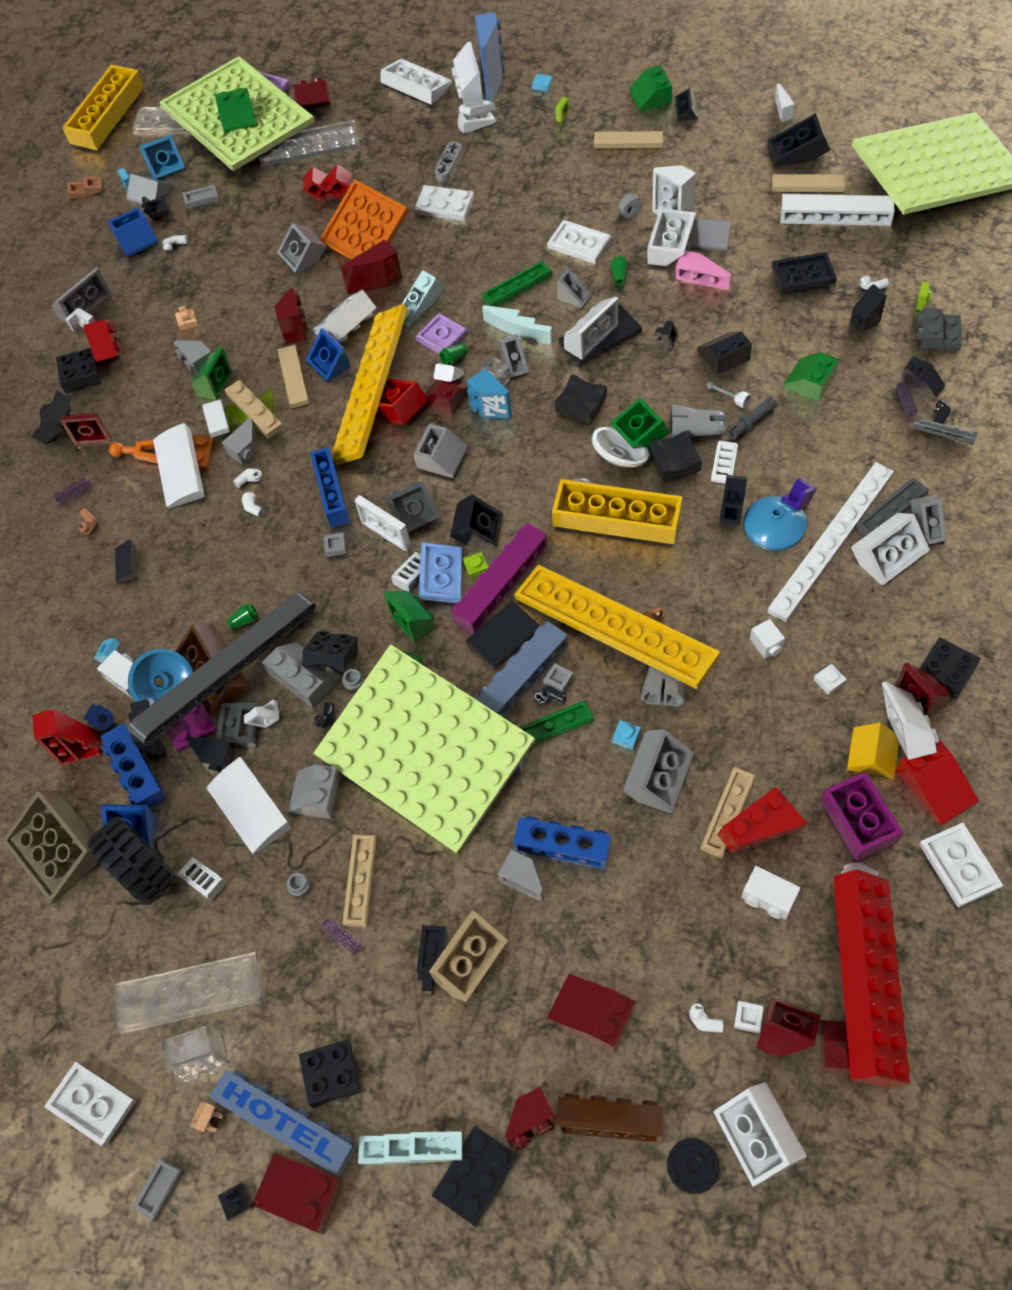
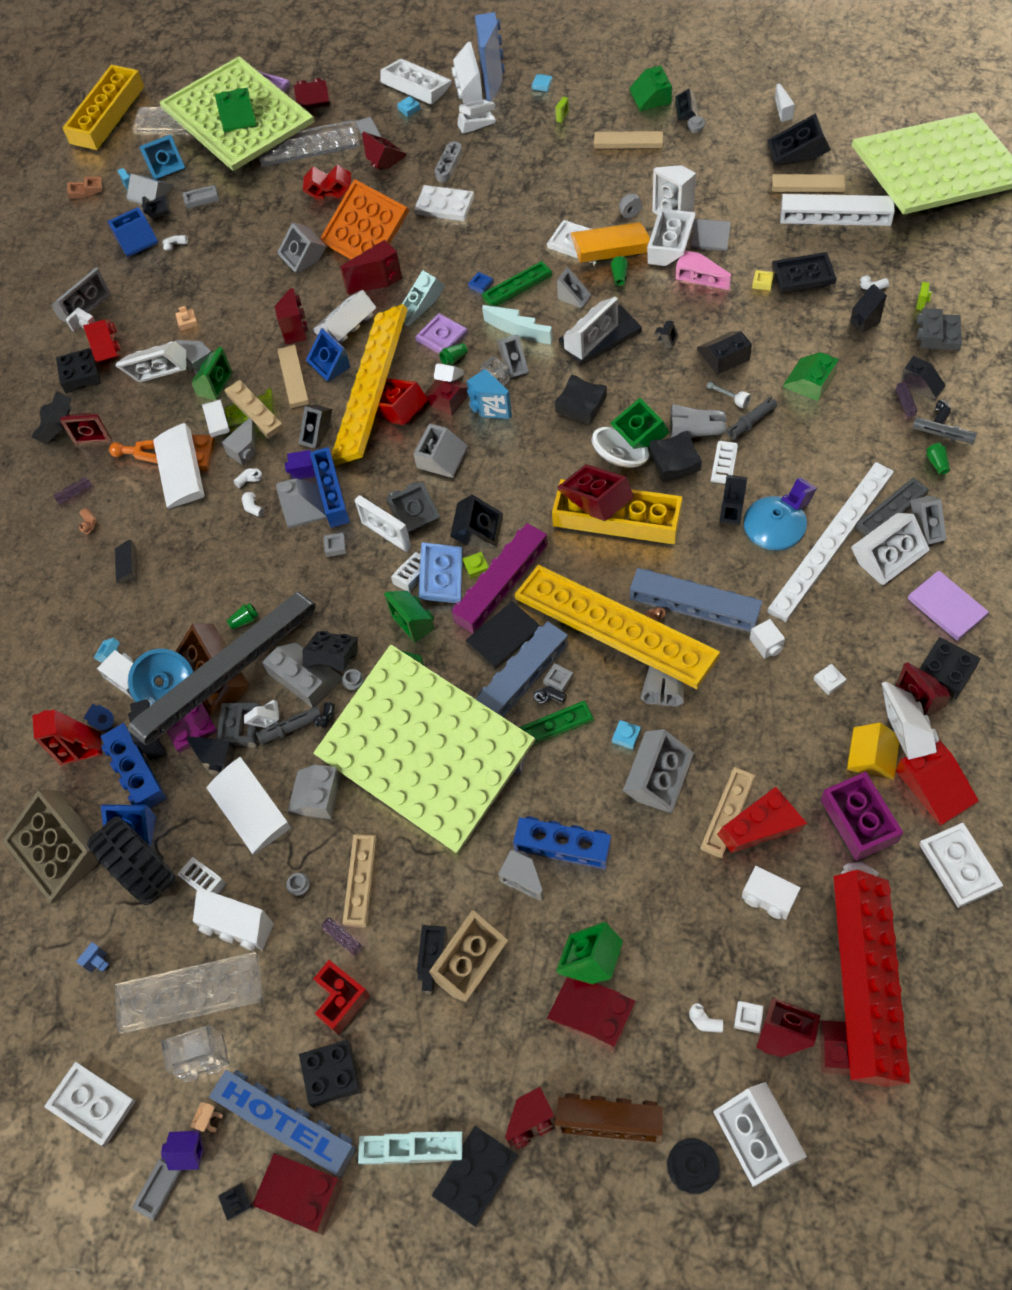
(93, 958): none -> medium blue tile
(154, 362): none -> white slope
(183, 1150): none -> dark purple brick
(231, 920): none -> white slope
(286, 726): none -> dark grey pin
(300, 465): none -> dark purple brick
(300, 502): none -> light grey slope
(314, 425): none -> black slope
(344, 1000): none -> red brick
(367, 125): none -> light grey tile
(381, 151): none -> dark red slope
(408, 106): none -> medium azure plate
(480, 282): none -> blue tile
(590, 954): none -> green slope
(597, 491): none -> dark red slope
(610, 242): none -> light orange slope
(695, 599): none -> sand blue brick
(696, 124): none -> light grey plate
(763, 280): none -> light yellow tile
(938, 457): none -> green cone
(948, 605): none -> lavender tile

